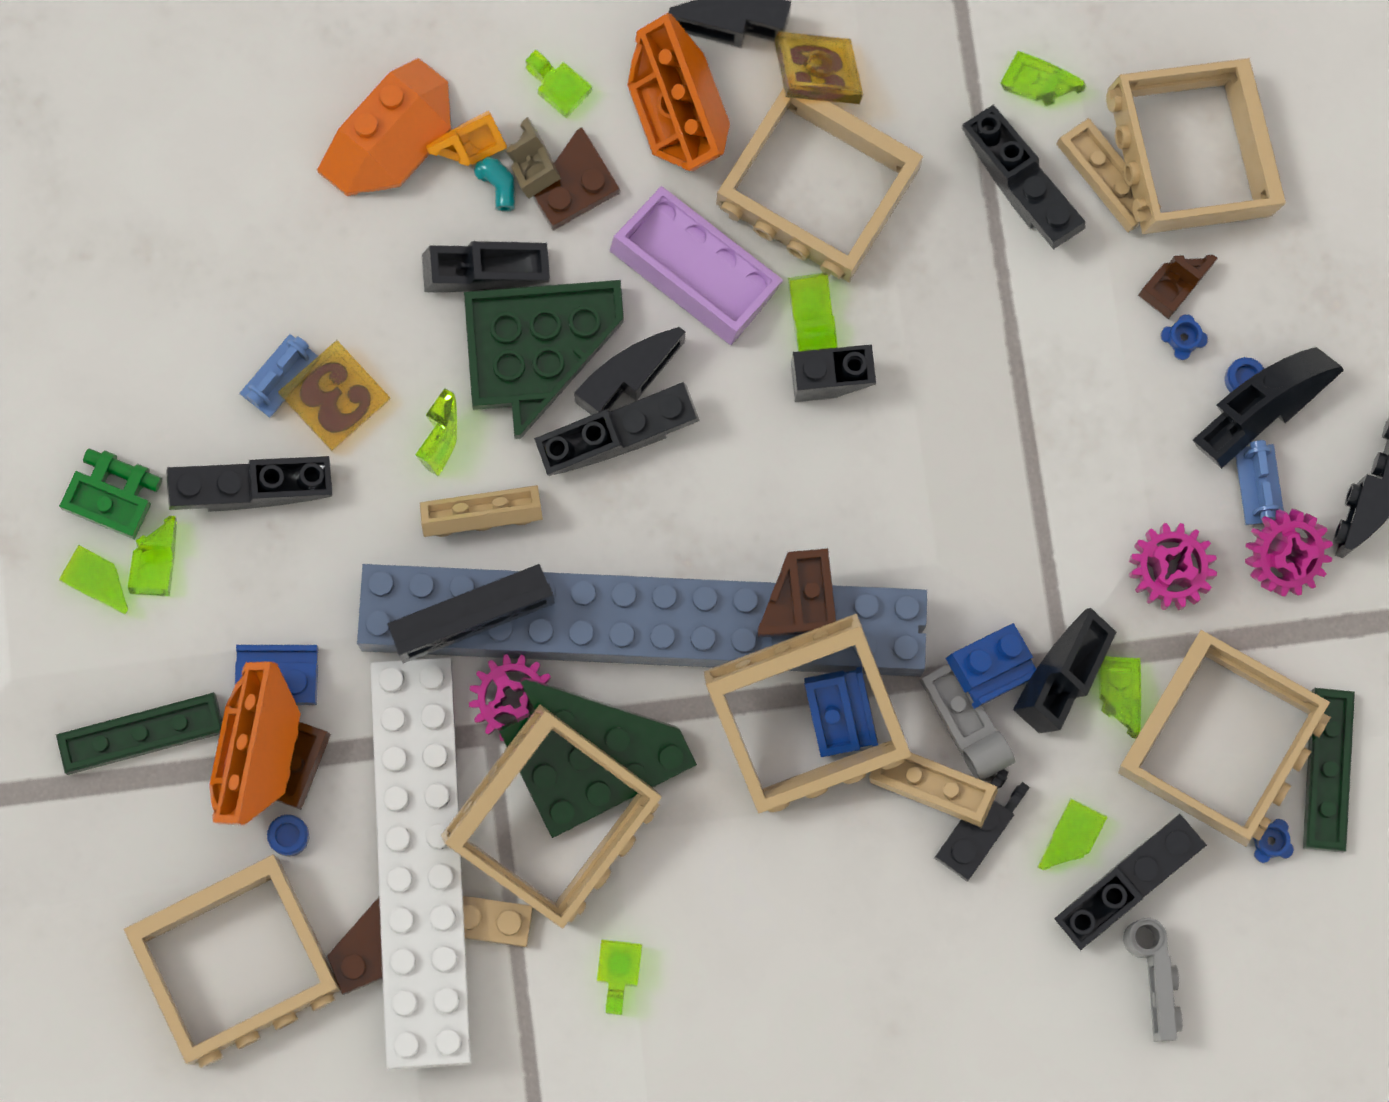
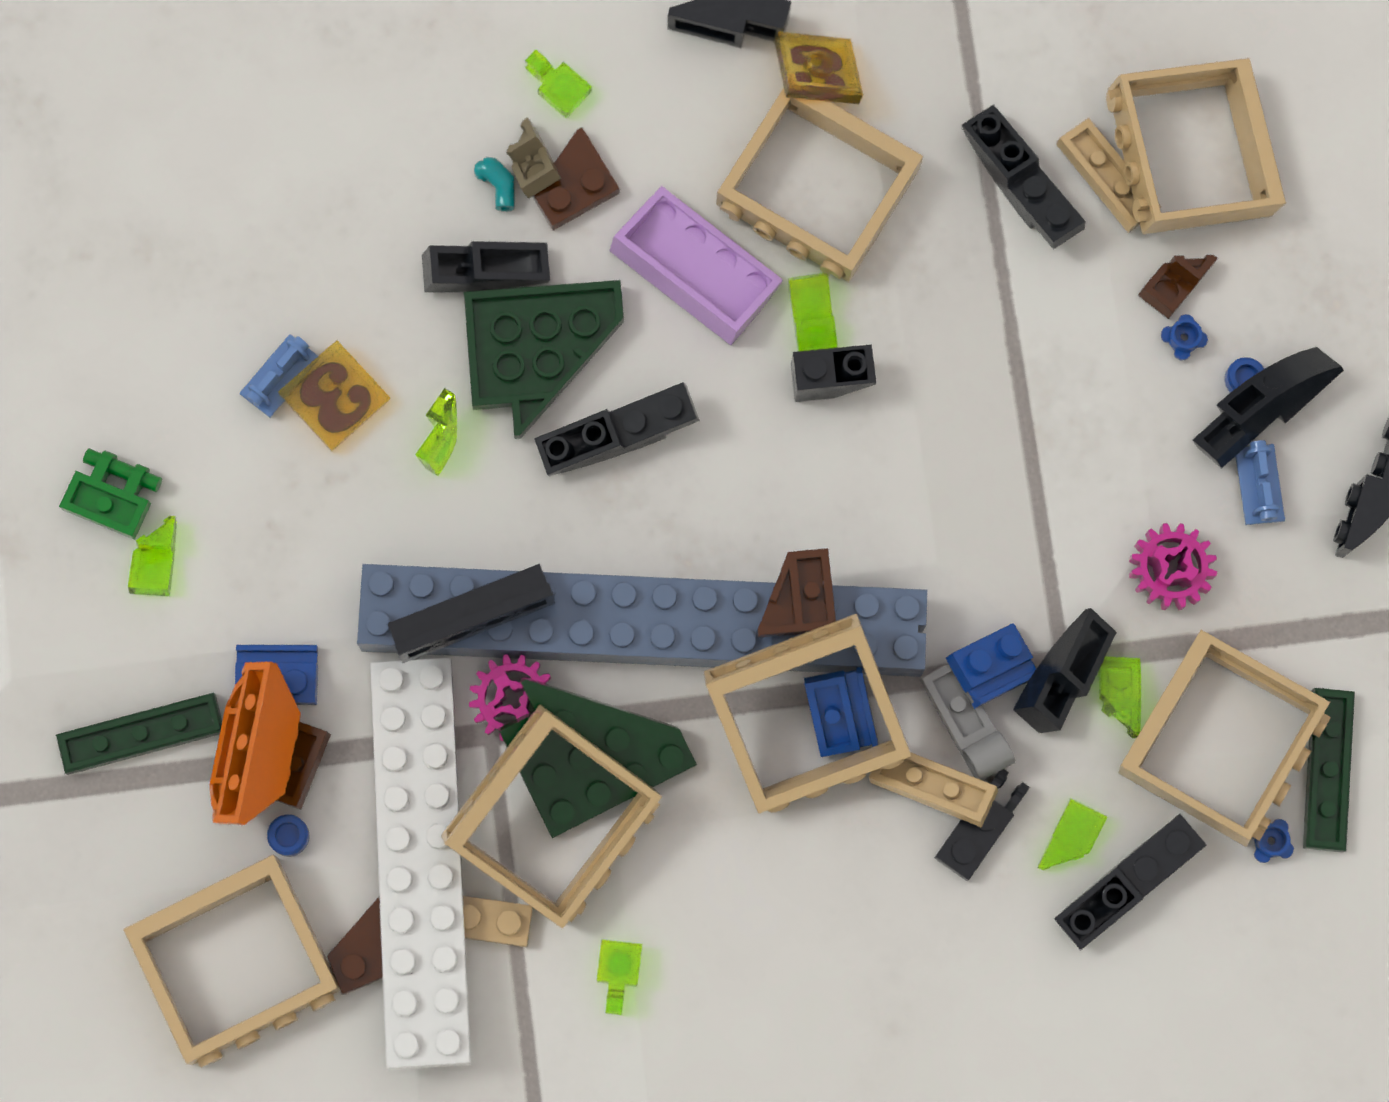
(95, 579): clear neon green slope -> none
(249, 485): black slope -> none
(389, 131): orange wedge -> none
(470, 141): light orange slope -> none
(480, 511): tan plate -> none
(629, 371): black slope -> none
(676, 96): orange wedge -> none
(1039, 79): clear neon green slope -> none
(1162, 979): light grey plate -> none
(1287, 551): dark pink gear -> none

